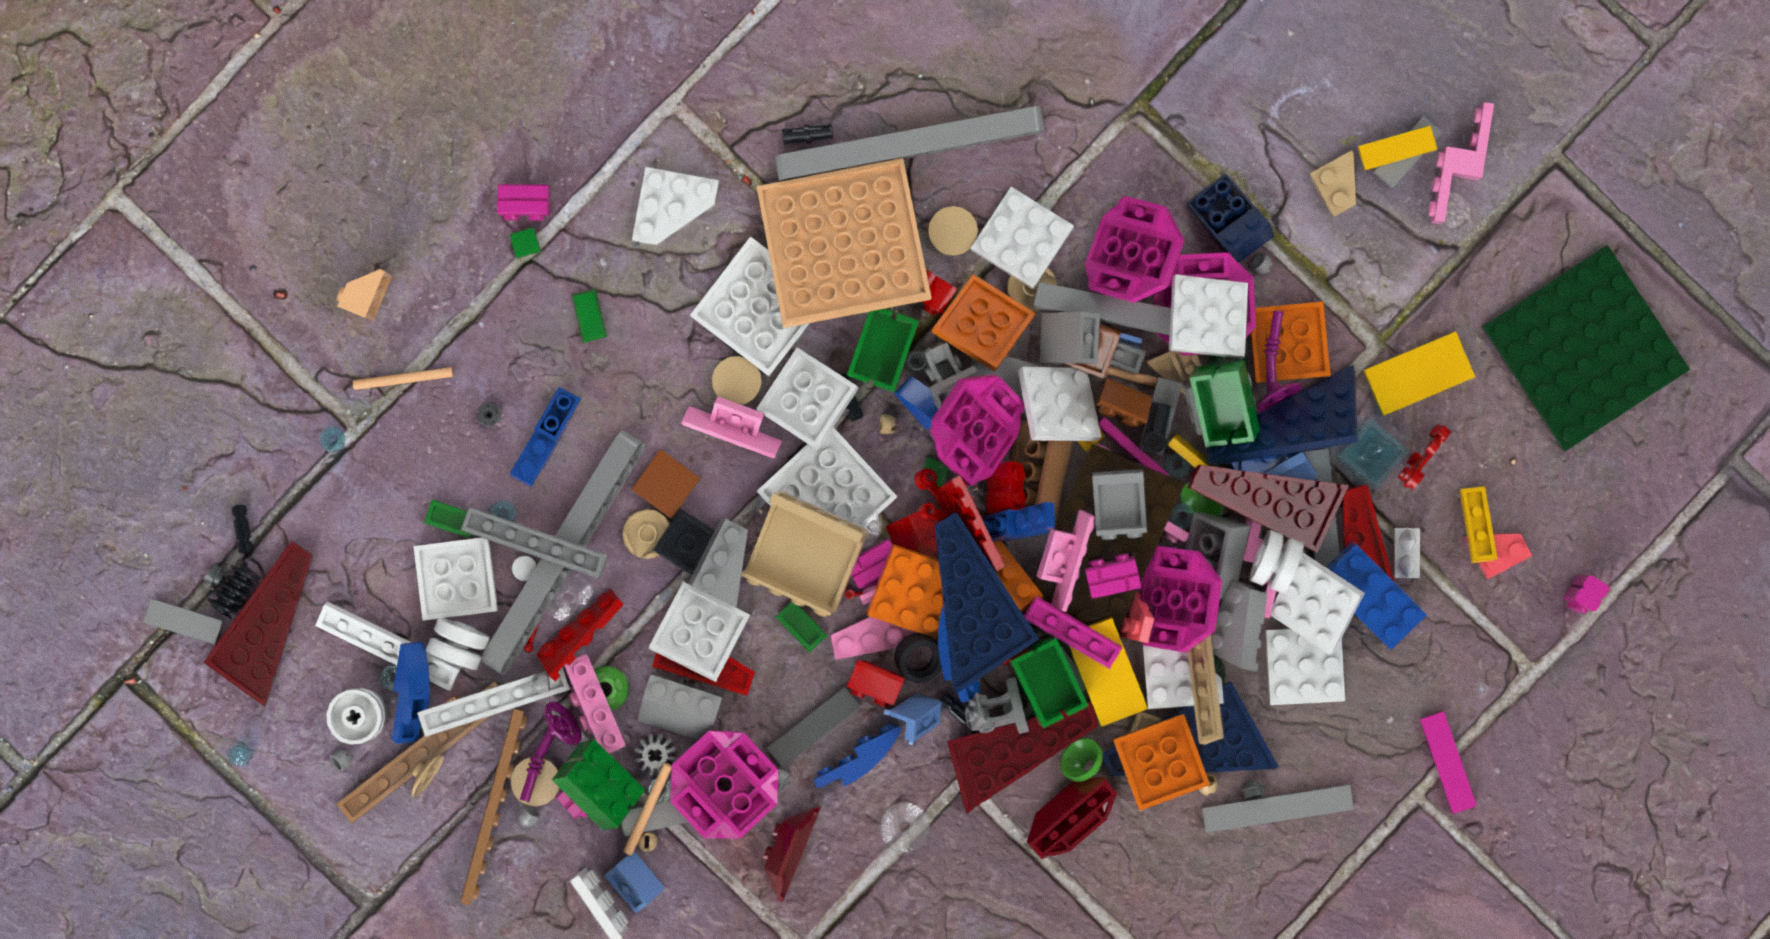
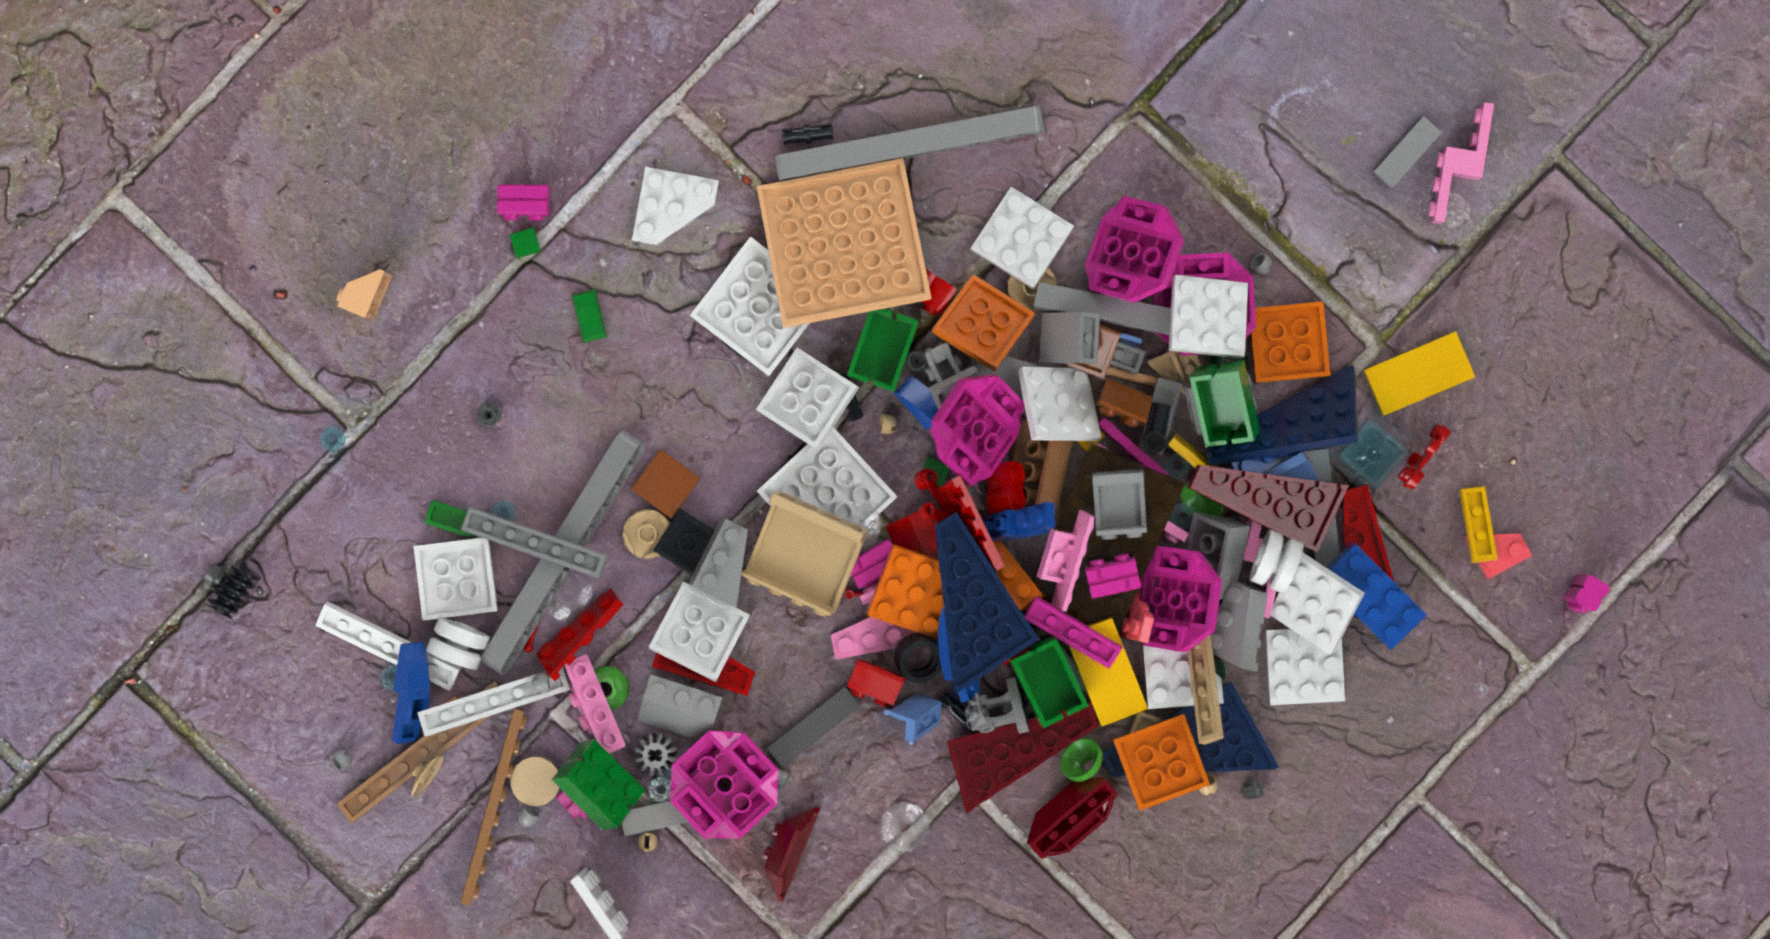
(183, 621): light grey tile -> none
(239, 755): clear light blue plate -> none
(242, 529): black axle -> none
(257, 636): dark red wing -> none
(342, 720): white wheel -> none
(402, 378): light nougat bar -> none
(523, 567): white tile -> none
(545, 437): blue slope -> none
(558, 728): magenta dish -> none
(634, 882): medium blue panel -> none
(647, 809): light nougat bar -> none
(733, 424): bright pink bracket -> none
(736, 380): tan tile -> none
(801, 626): green tile -> none
(868, 752): blue slope -> none
(953, 231): tan tile -> none
(1231, 218): dark blue slope -> none
(1275, 391): magenta dish -> none
(1277, 808): light grey tile -> none
(1337, 183): tan wing -> none
(1397, 148): yellow tile -> none
(1406, 552): white tile -> none
(1447, 762): dark pink tile -> none
(1585, 348): dark green plate -> none

